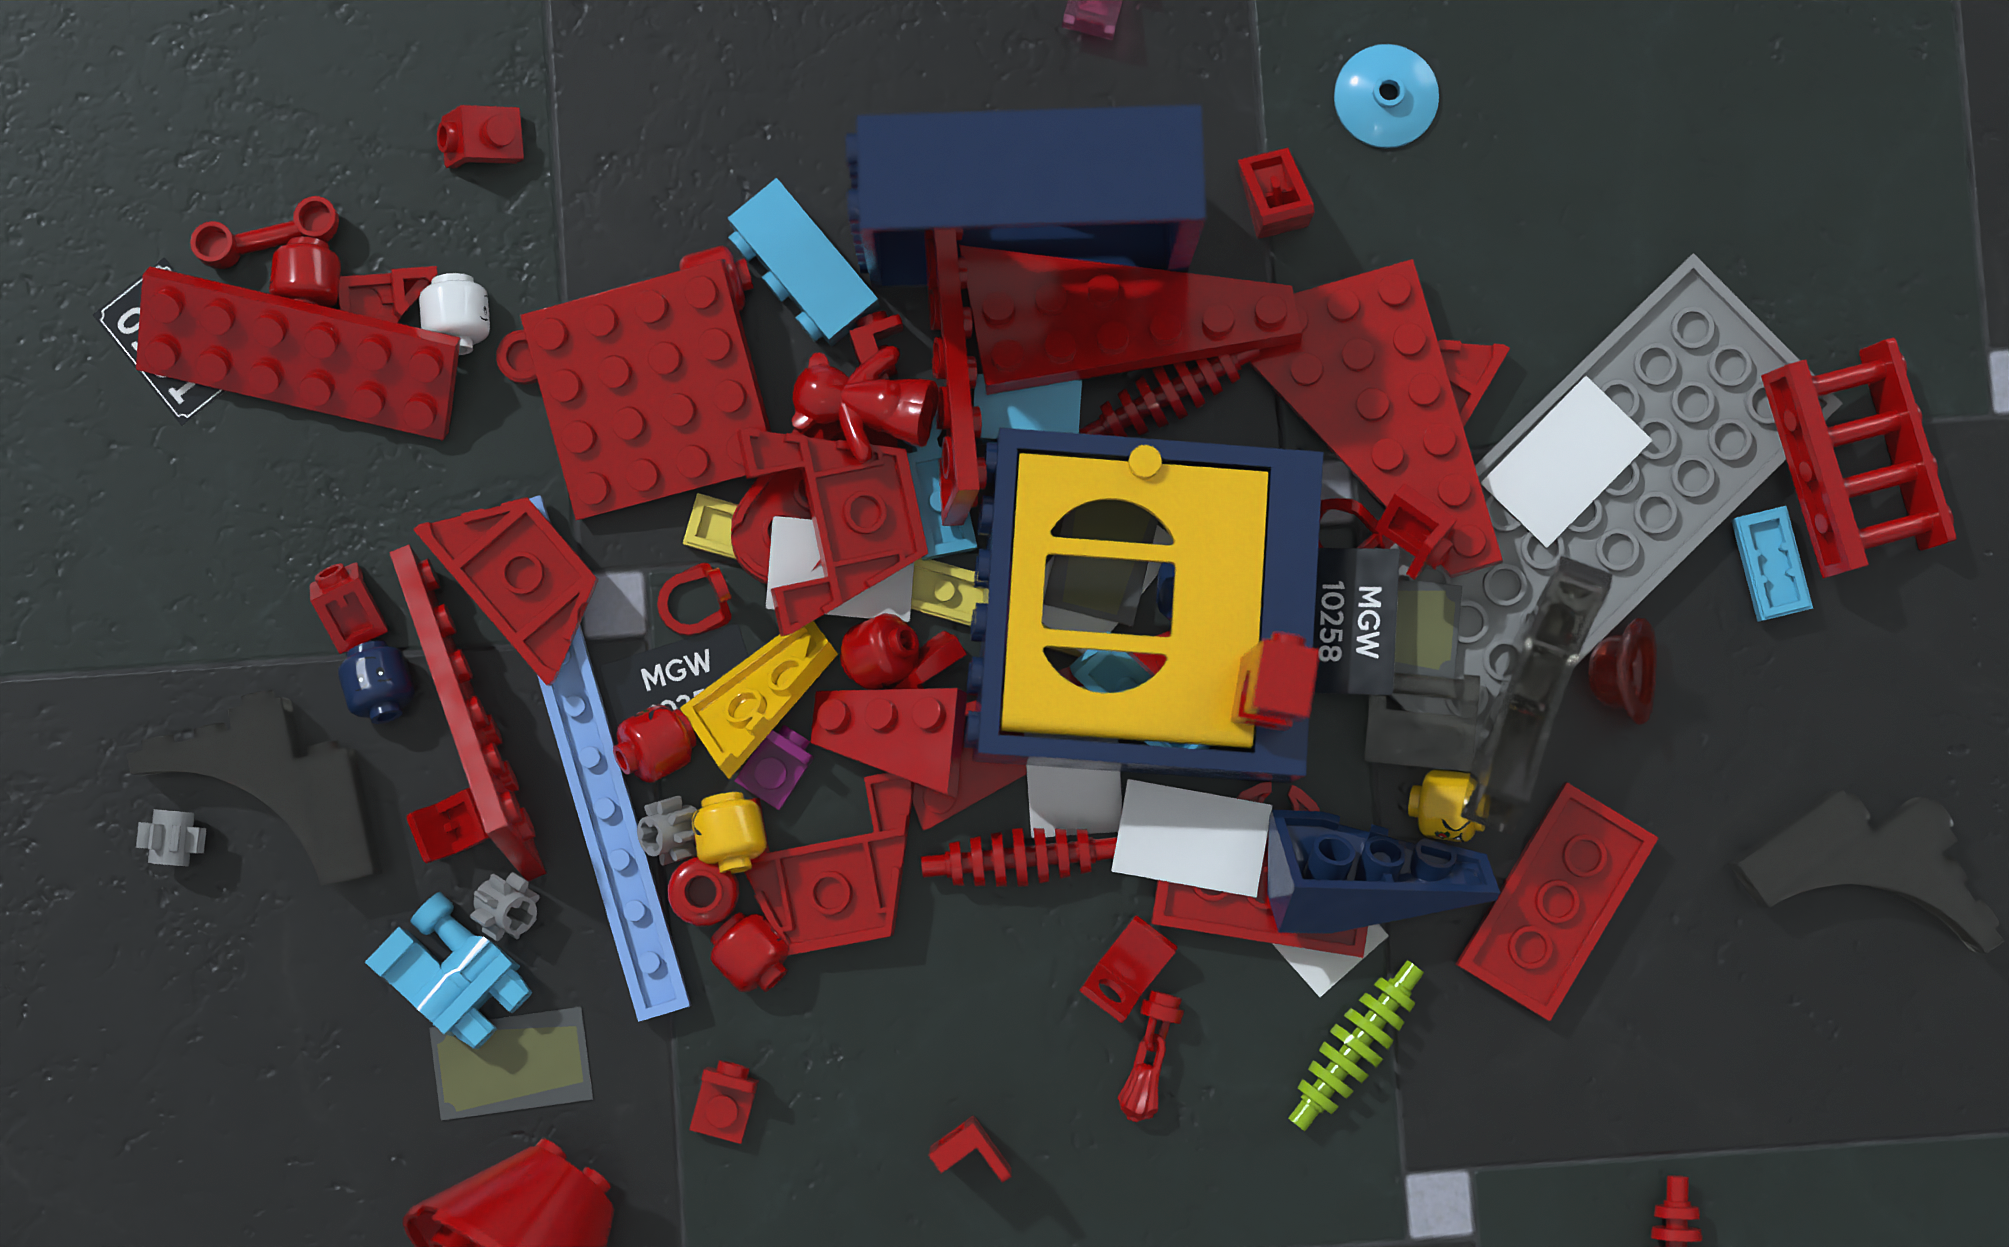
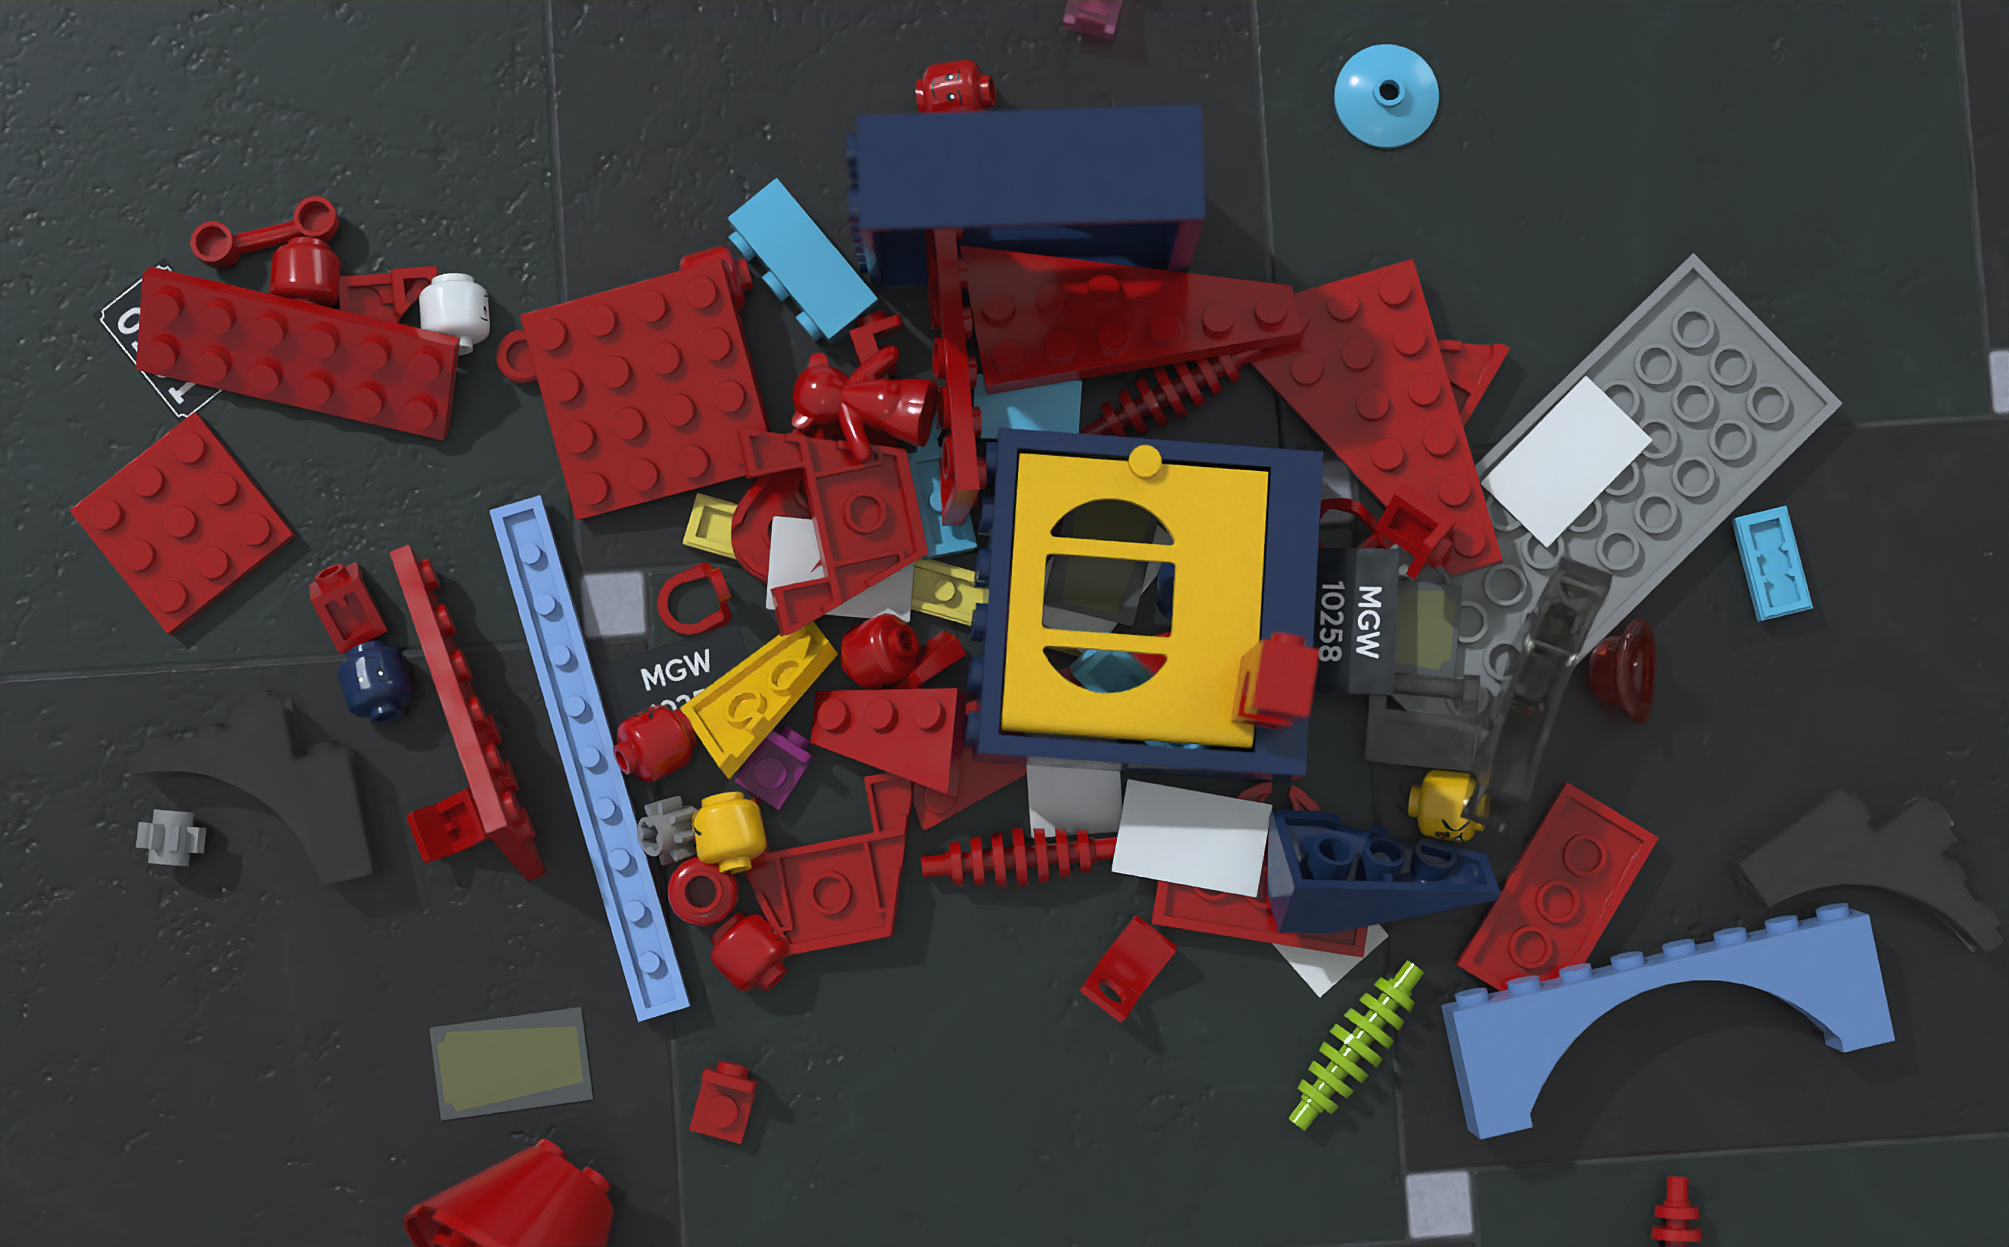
(183, 523): none -> red plate
(459, 986): medium azure hips -> none
(480, 135): red bracket -> none
(505, 906): light grey gear -> none
(518, 577): red wing -> none
(955, 88): none -> red head
(963, 1141): red panel -> none
(1140, 1092): red piece -> none
(1275, 193): red slope -> none
(1514, 1037): none -> medium blue arch
(1816, 472): red fence -> none

